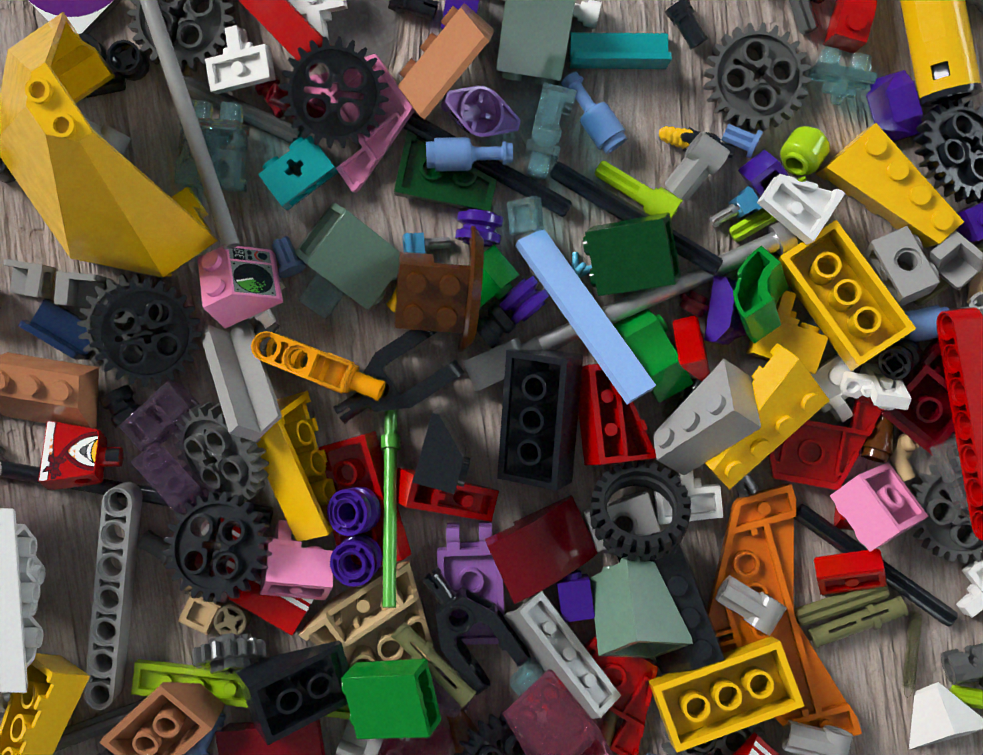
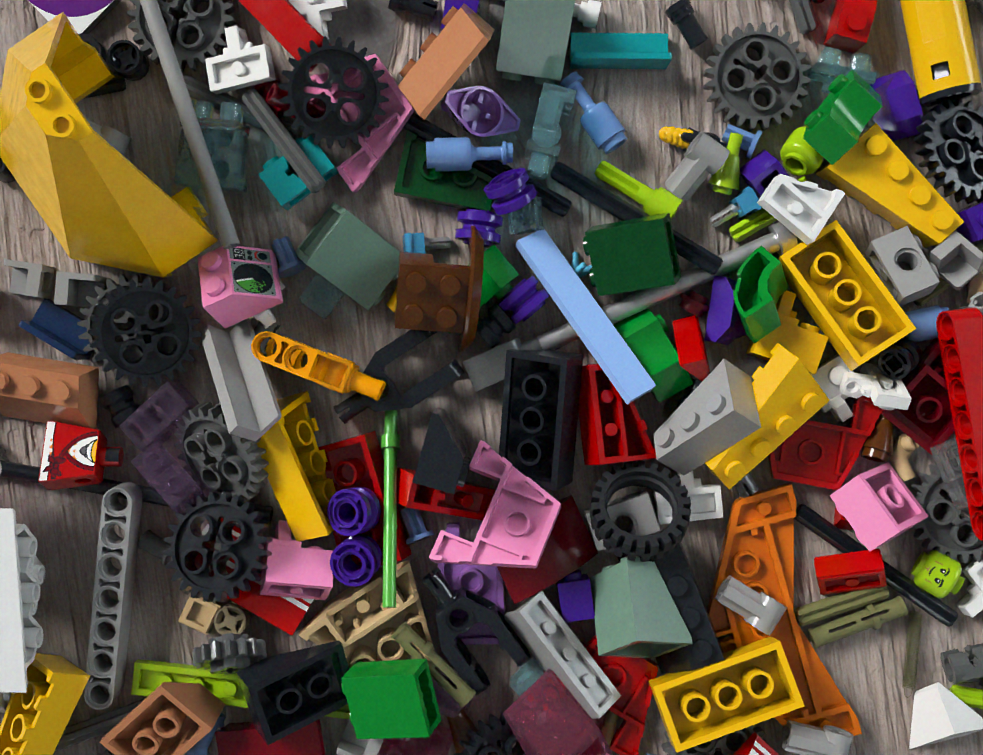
(283, 141): none -> dark grey axle
(415, 526): none -> medium blue piece
(510, 191): none -> dark purple wheel
(514, 524): none -> bright pink wing
(728, 175): none -> lime cone
(841, 116): none -> green brick
(937, 574): none -> lime head

